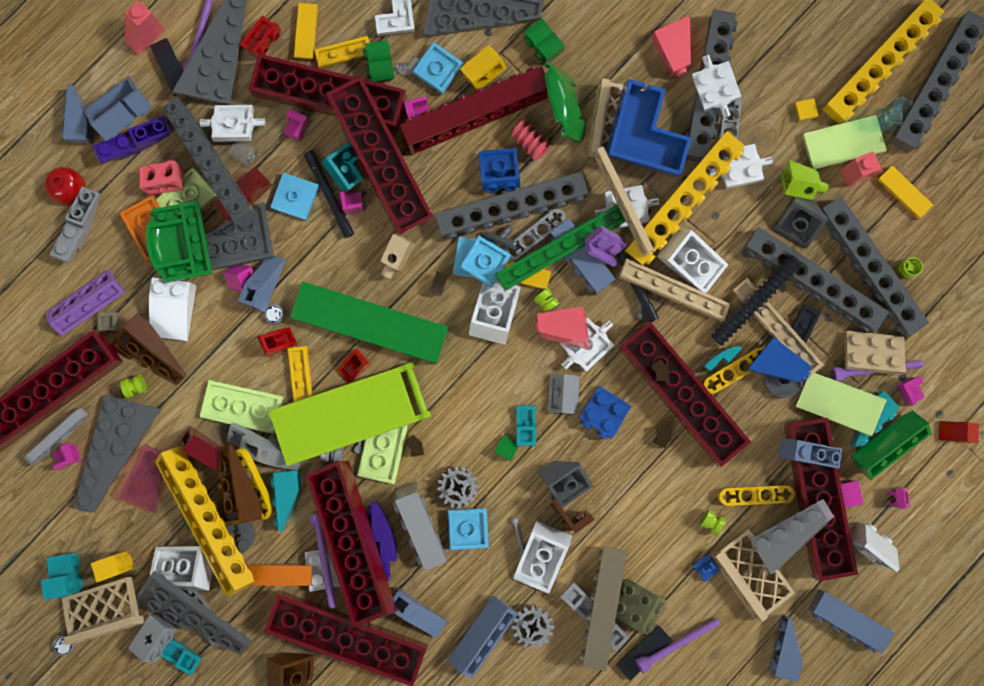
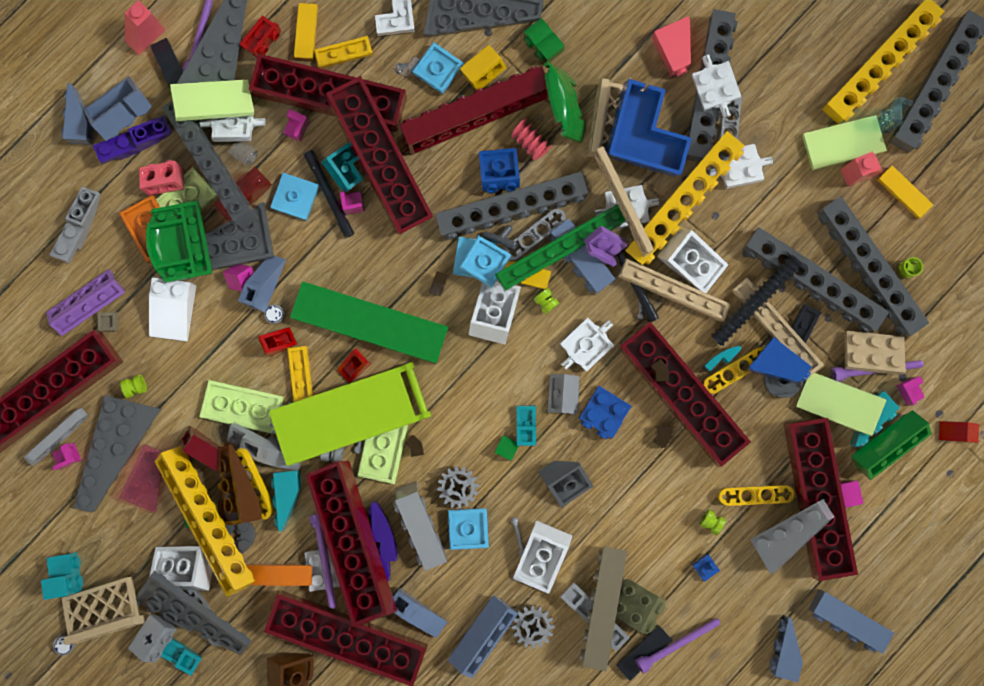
(63, 185): red cylinder -> none
(112, 566): yellow brick -> none
(142, 342): reddish brown wedge -> none
(211, 100): none -> yellowish green tile
(379, 61): green brick -> none
(402, 249): tan torso -> none
(416, 107): dark pink panel -> none
(564, 326): coral slope -> none
(581, 519): reddish brown bracket -> none
(742, 588): tan fence -> none
(801, 221): dark grey slope -> none
(802, 181): lime torso -> none
(806, 109): yellow tile -> none
(810, 453): sand blue slope -> none
(875, 547): white slope -> none
(902, 498): dark pink tile -> none

